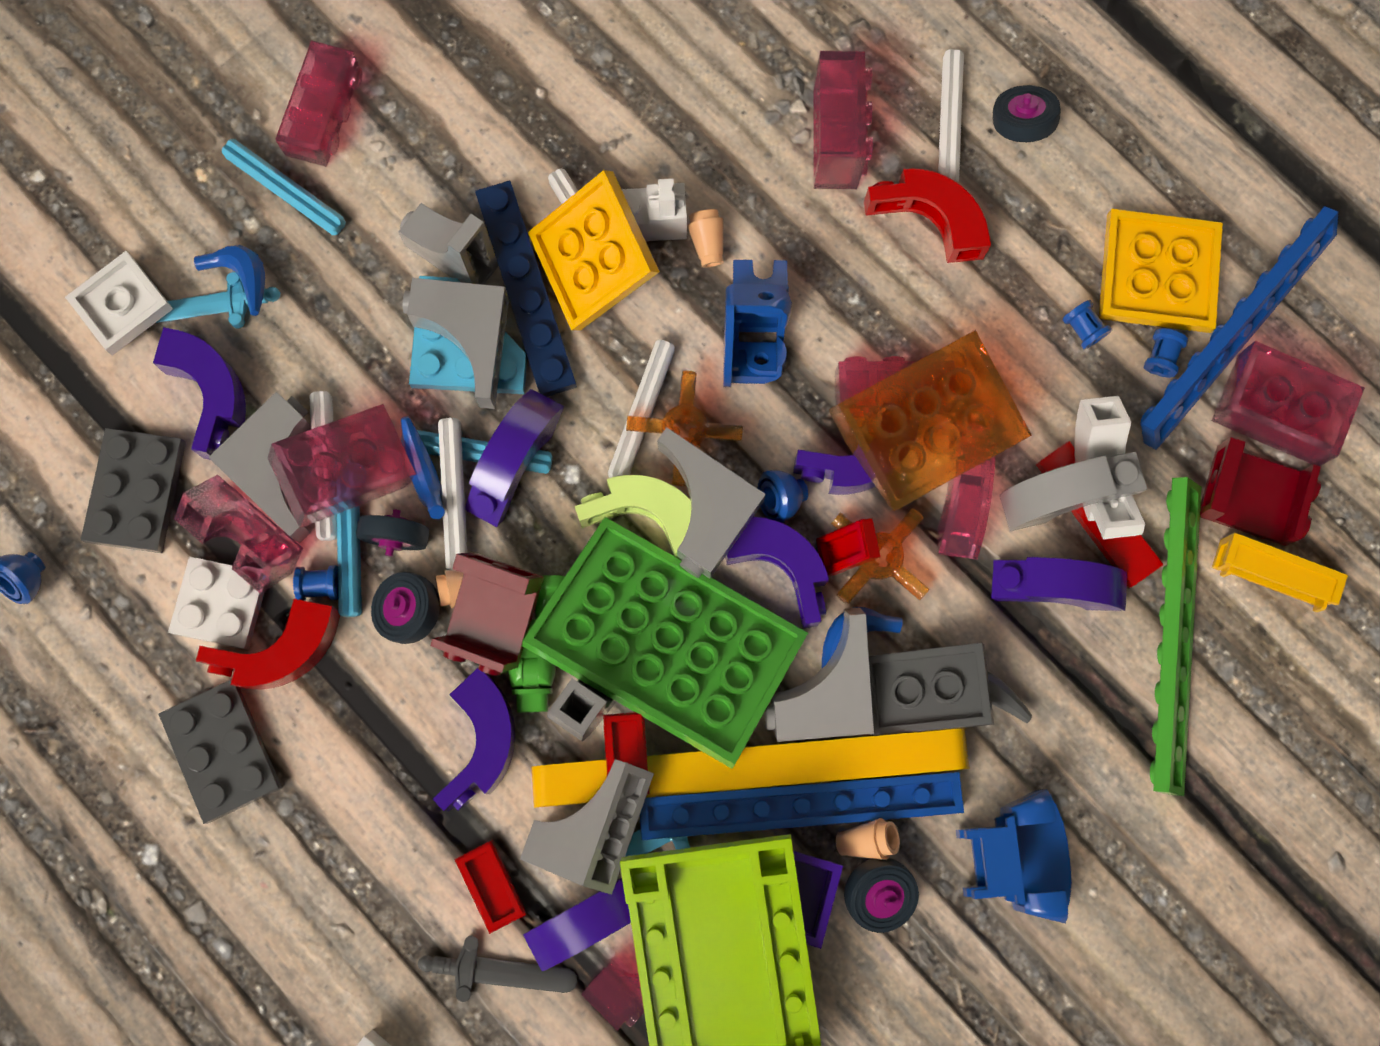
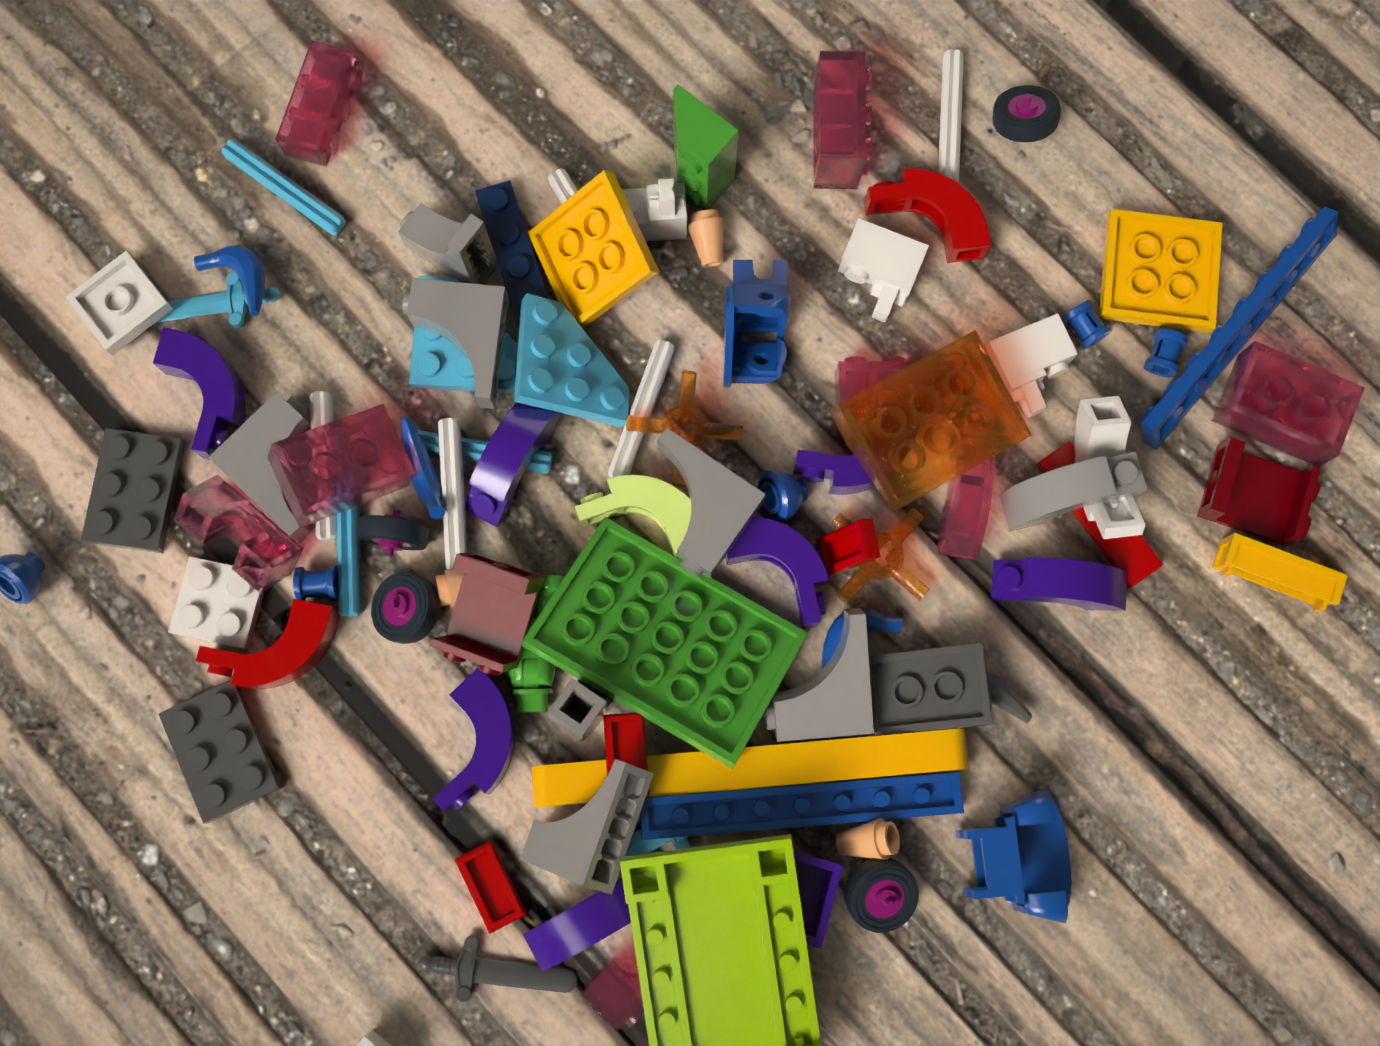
(564, 368): none -> medium azure plate
(703, 149): none -> bright green slope
(885, 261): none -> white hinge
(1029, 356): none -> hinge
(1175, 650): bright green plate -> none

